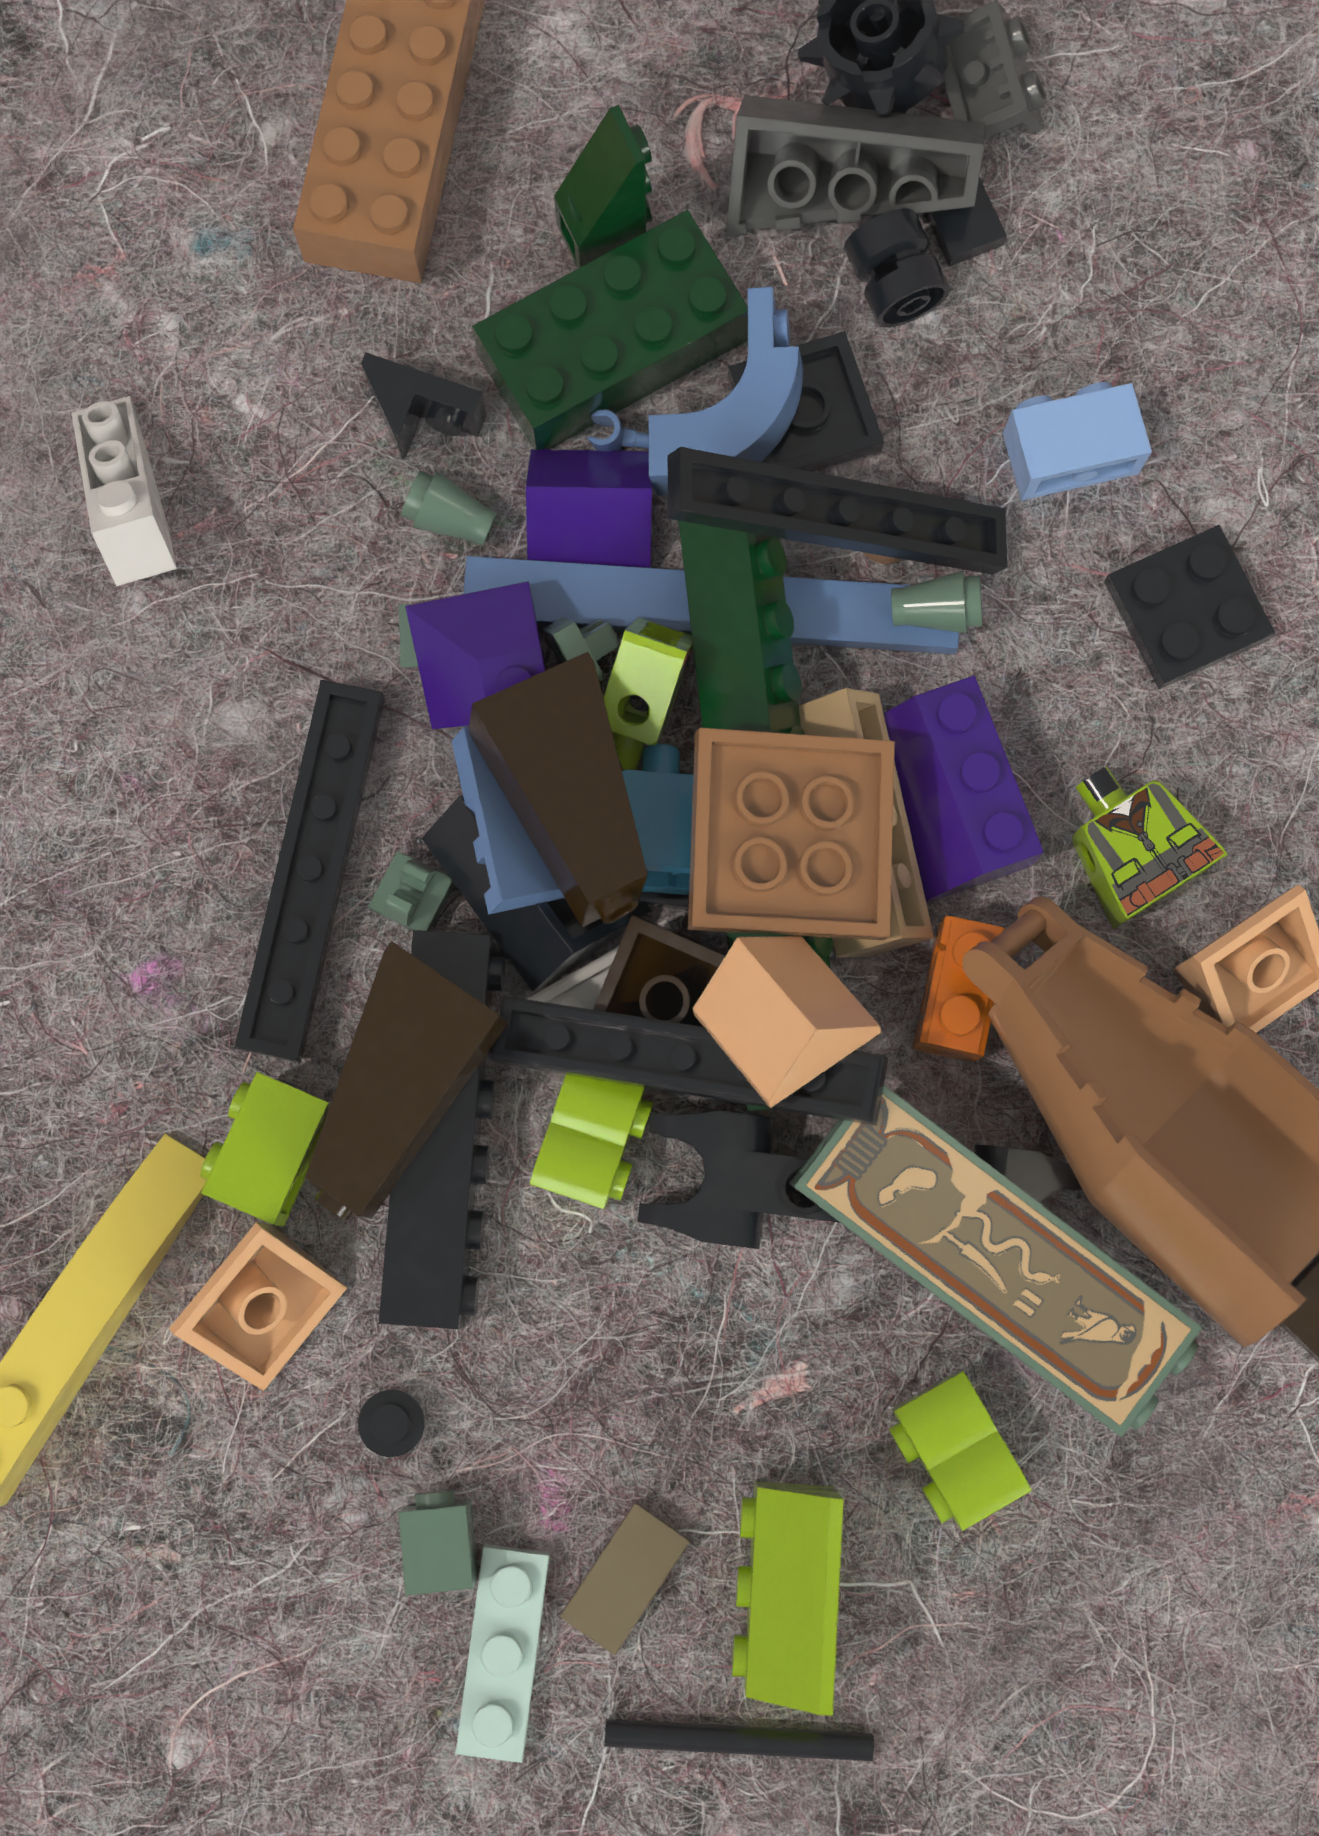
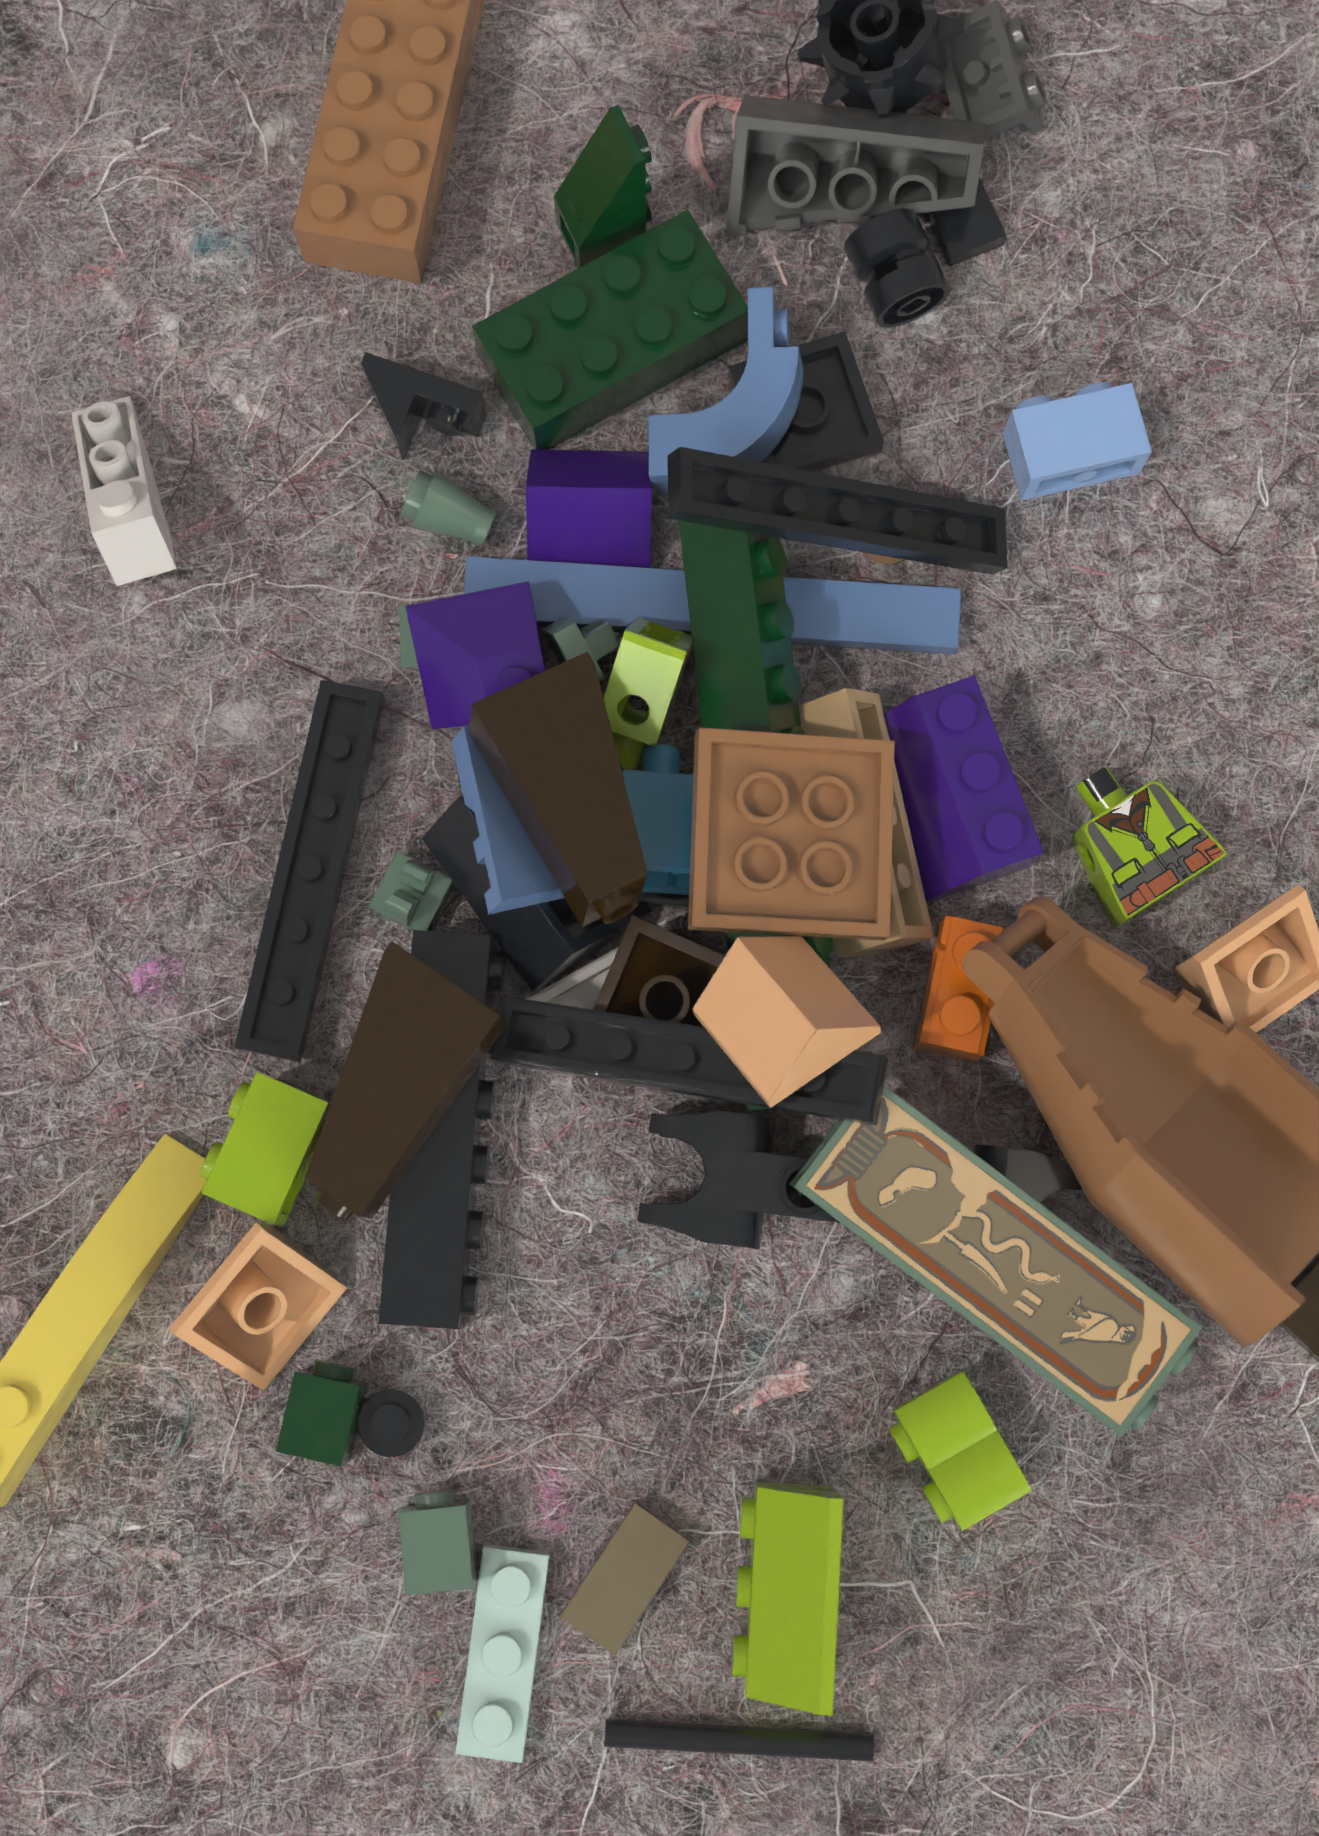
(322, 1413): none -> dark green brick
(589, 1138): lime brick -> none
(620, 437): medium blue hand -> none
(939, 603): sand green cone -> none
(1189, 607): black plate -> none

